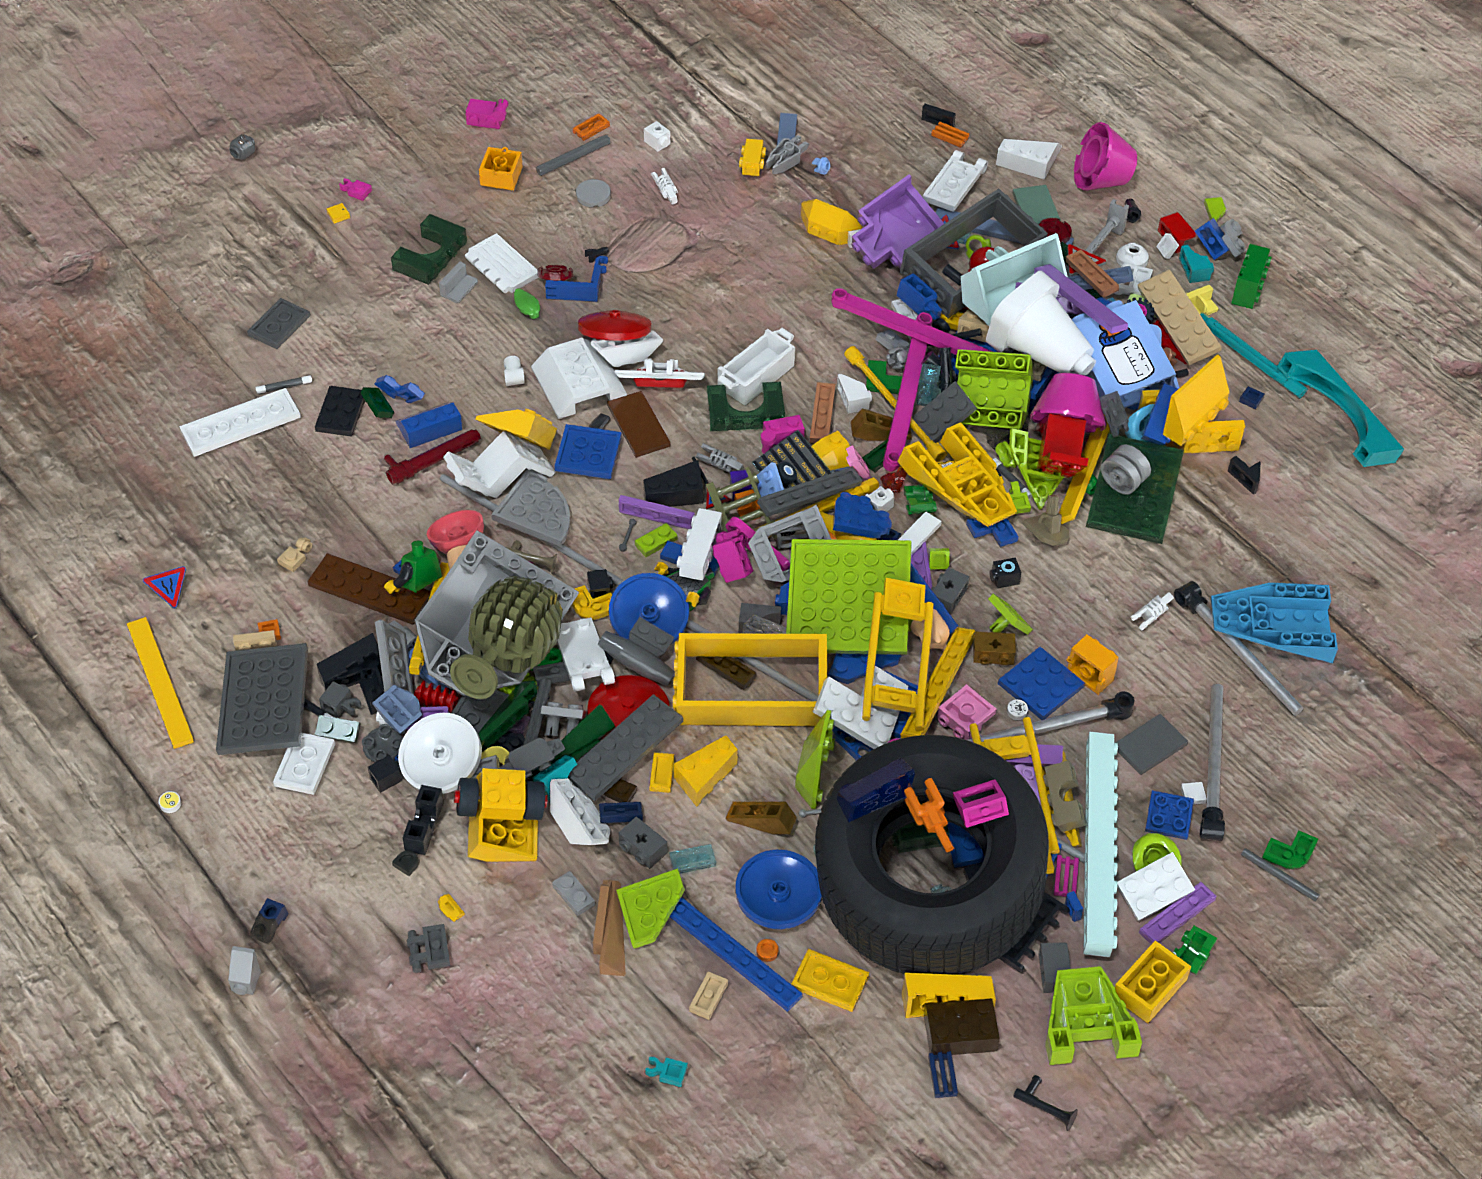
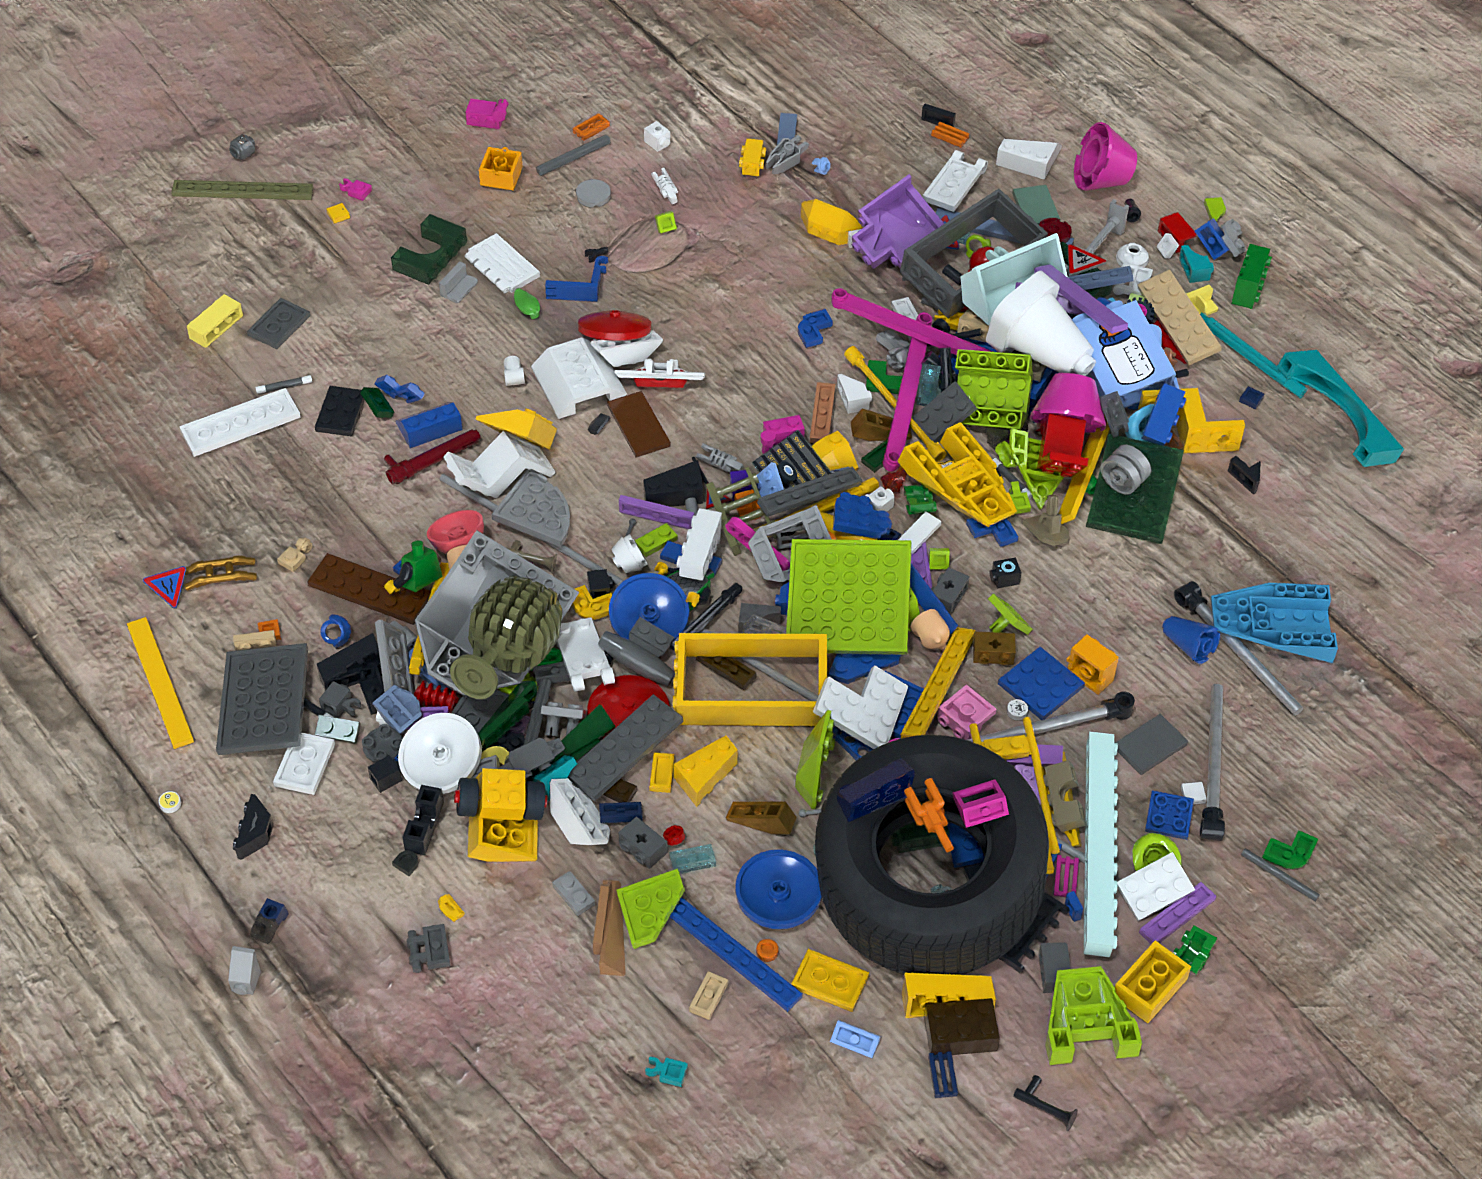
(214, 320): none -> light yellow brick
(230, 573): none -> pearl gold piece
(249, 190): none -> olive tile
(253, 829): none -> black slope
(345, 630): none -> blue piece
(555, 272): dark red tile -> none
(588, 451): blue plate -> none
(628, 555): none -> white cone
(665, 222): none -> lime tile
(674, 835): none -> red tile
(691, 505): none -> light grey piece
(725, 418): clear green arch -> none
(727, 597): none -> black axle
(732, 557): dark pink hinge -> none
(759, 363): white container -> none
(811, 324): none -> blue plate
(854, 459): bright pink plate -> none
(855, 1038): none -> light blue slope
(904, 601): yellow plate -> none
(919, 296): blue hinge -> none
(1092, 273): nougat plate -> none
(1152, 610): white hinge -> none
(1192, 637): none -> blue cone
(1197, 402): yellow slope -> none

